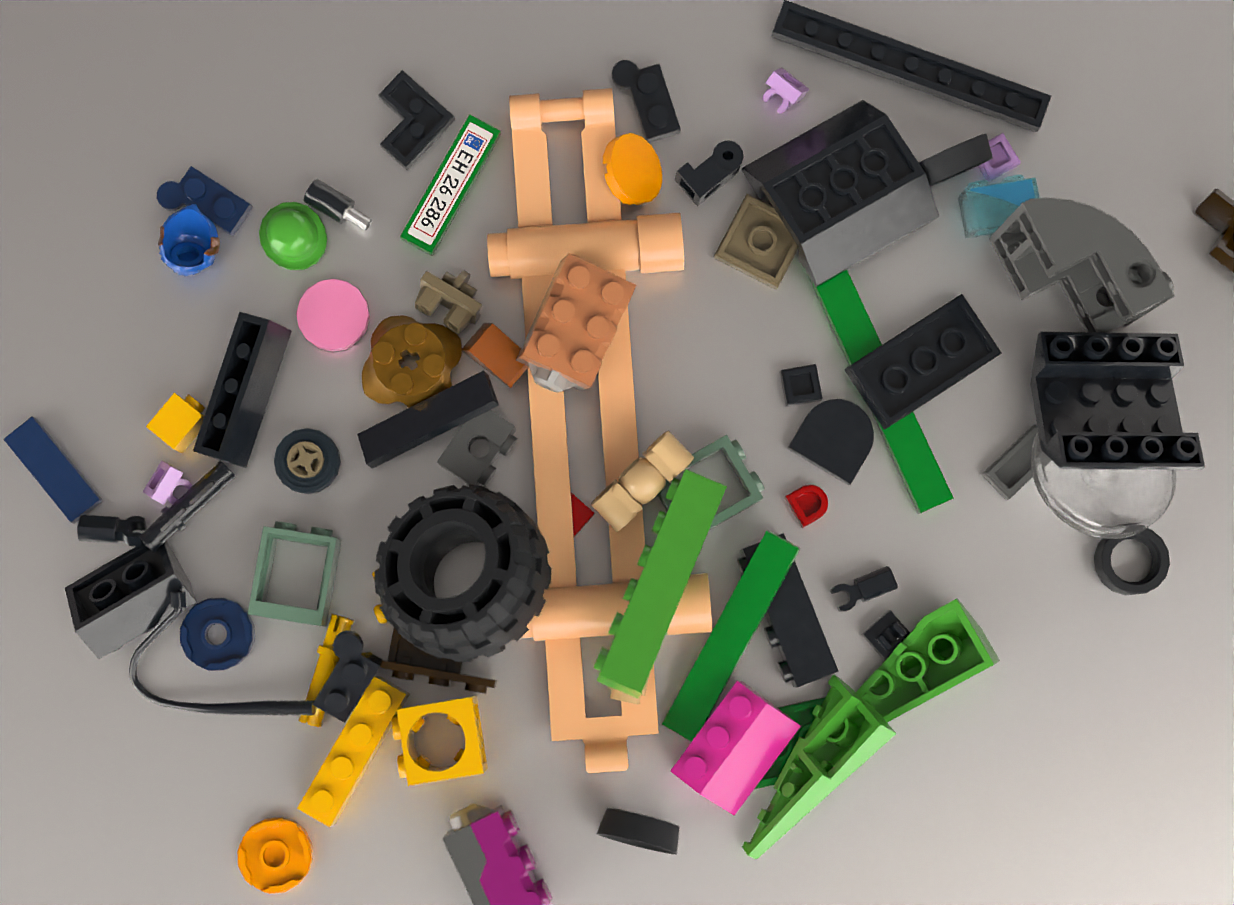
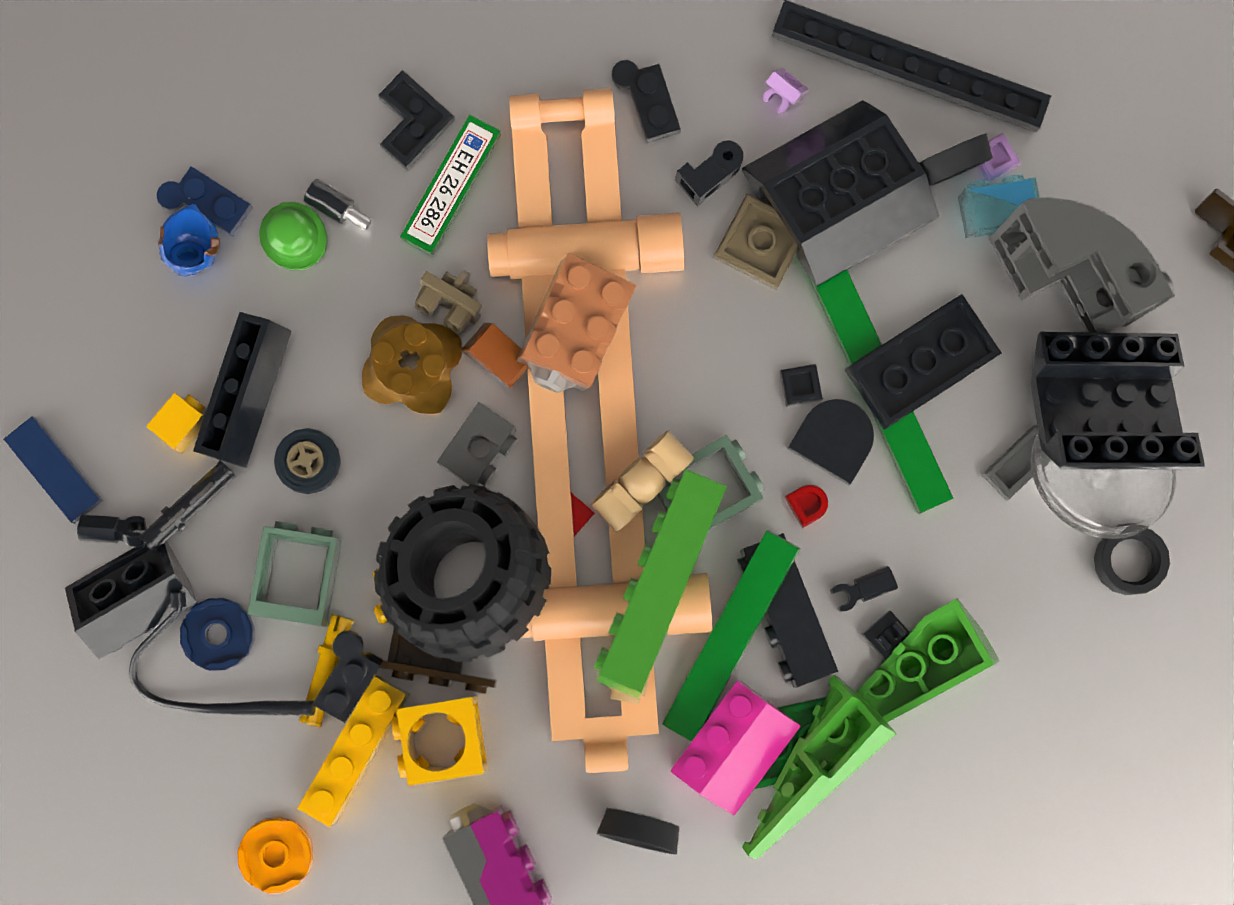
(163, 483): lavender tile -> none
(333, 315): bright pink tile -> none
(428, 419): black tile -> none
(632, 169): light orange tile -> none

